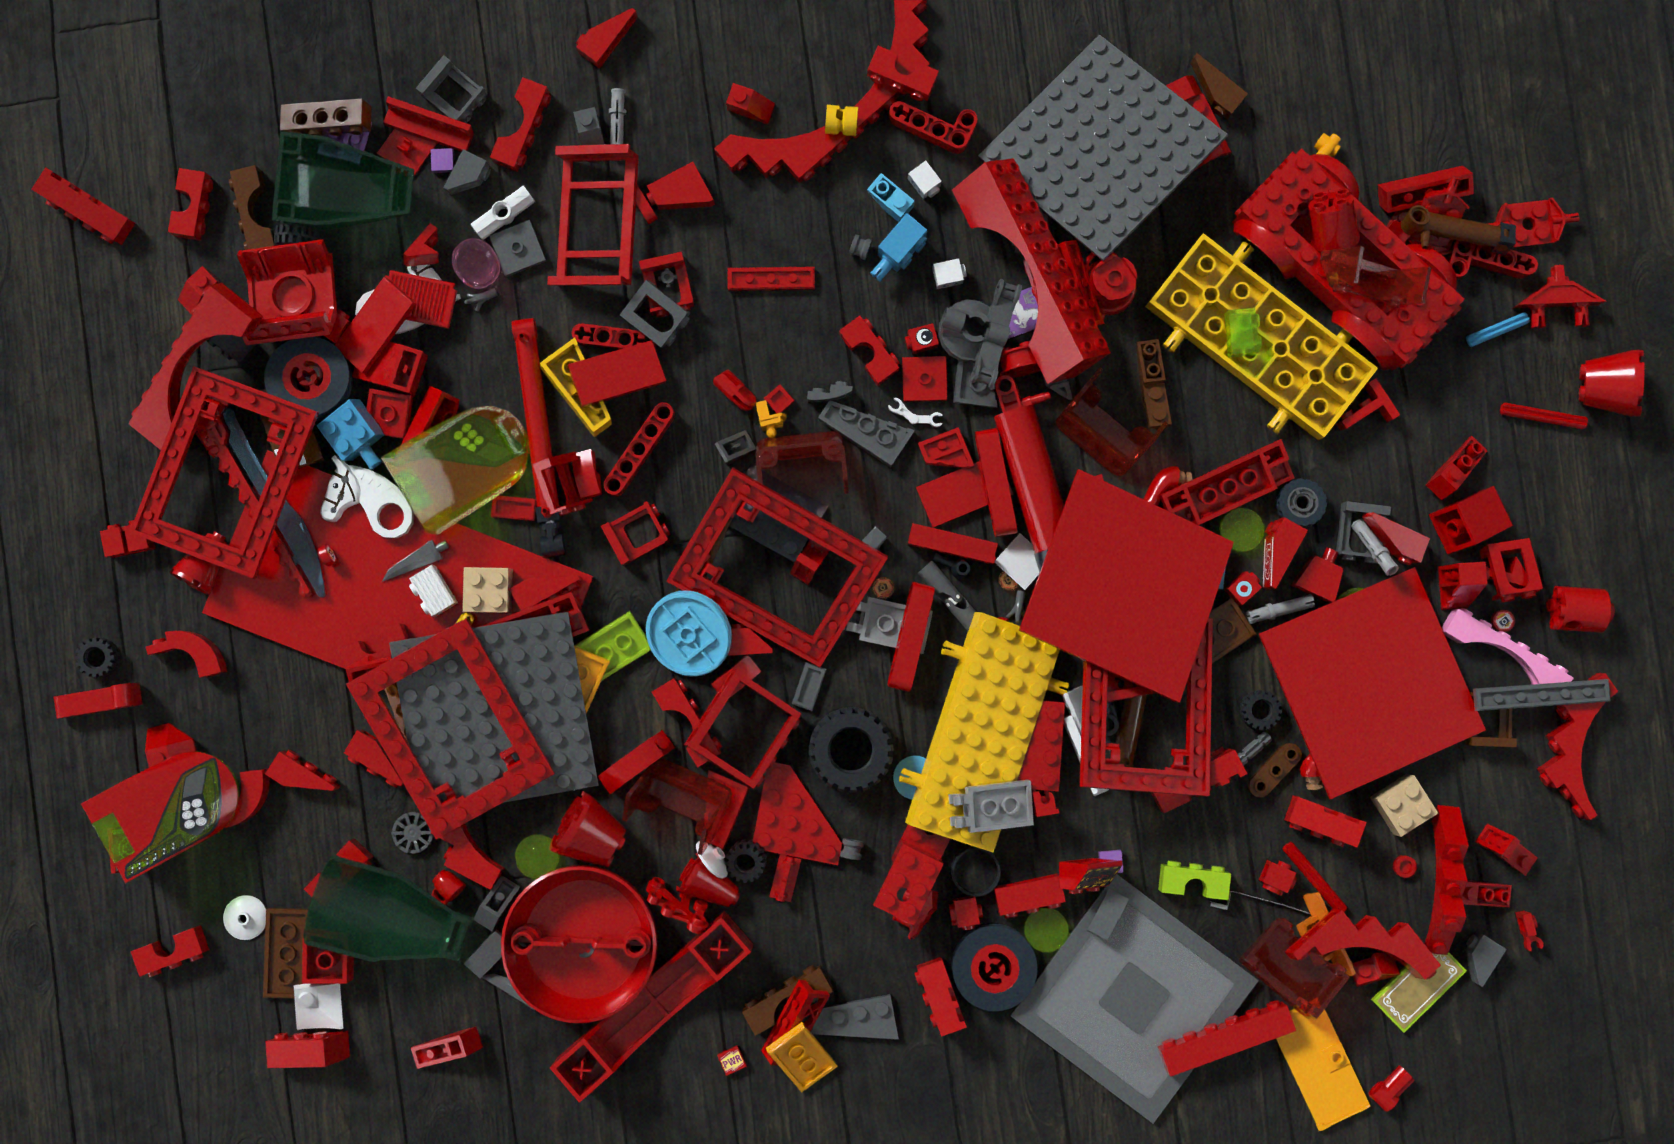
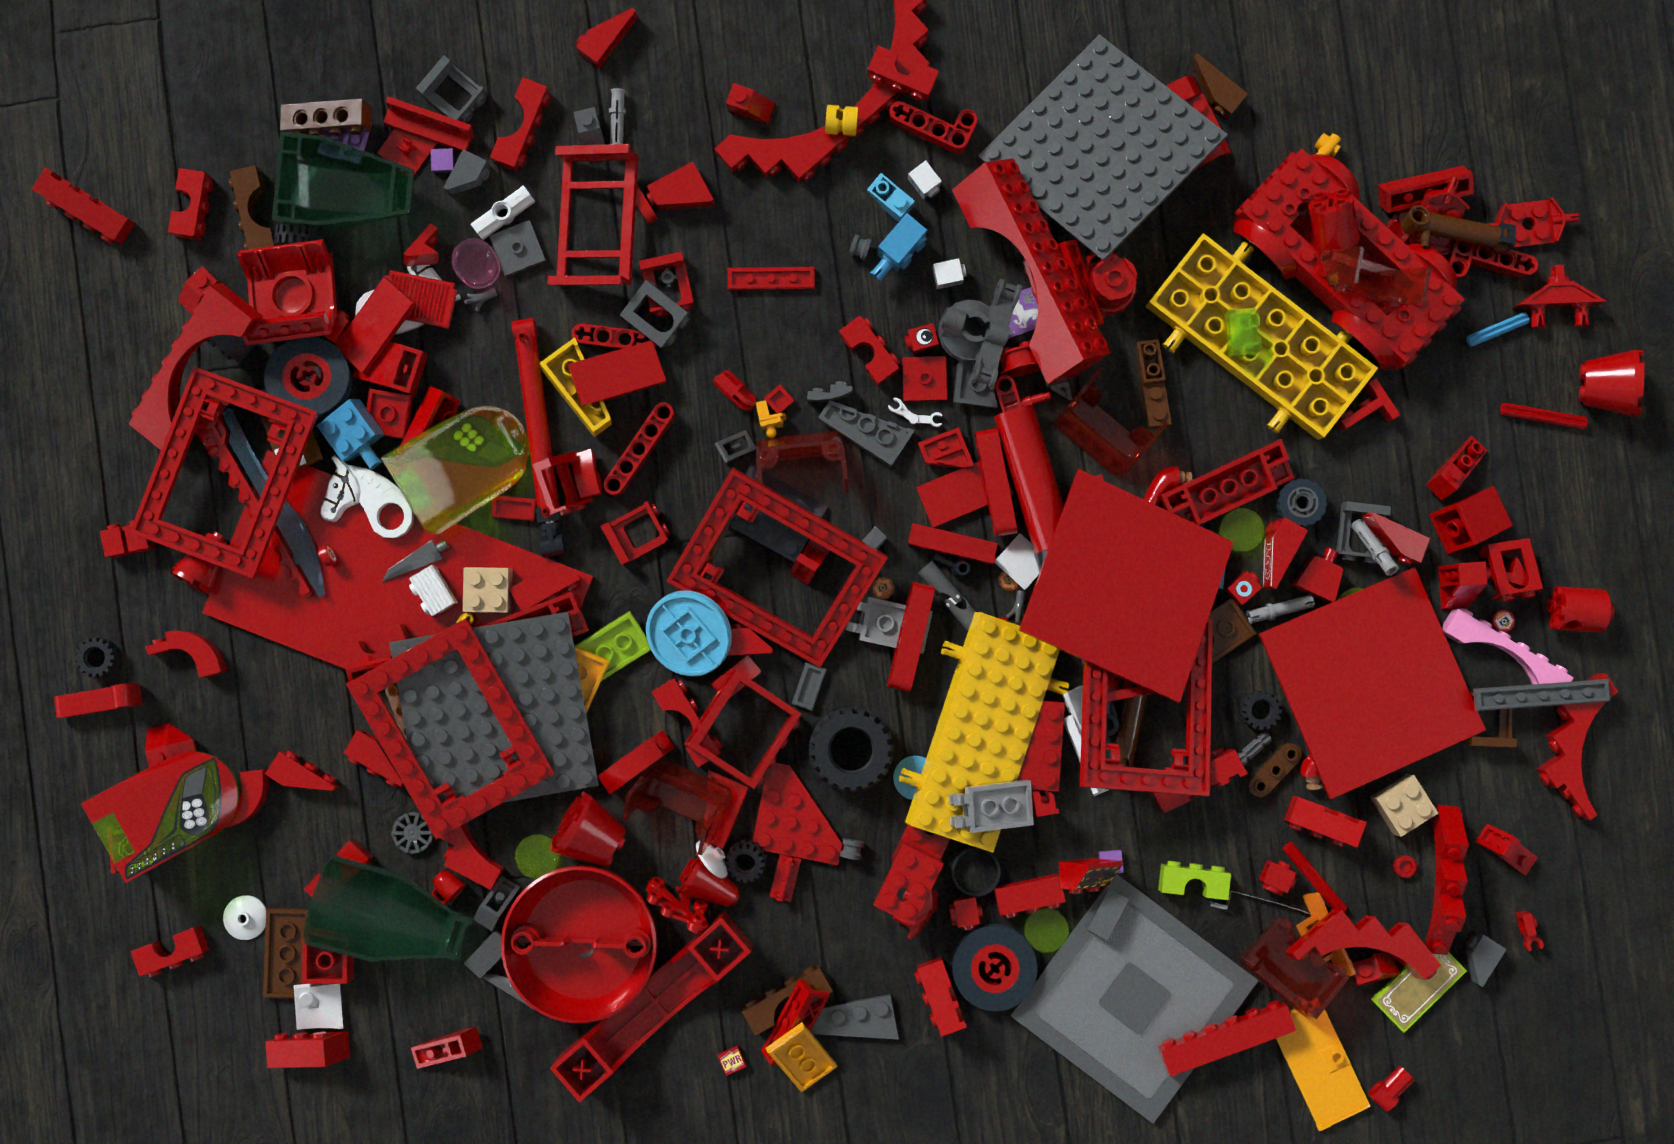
(1487, 894): red slope -> none

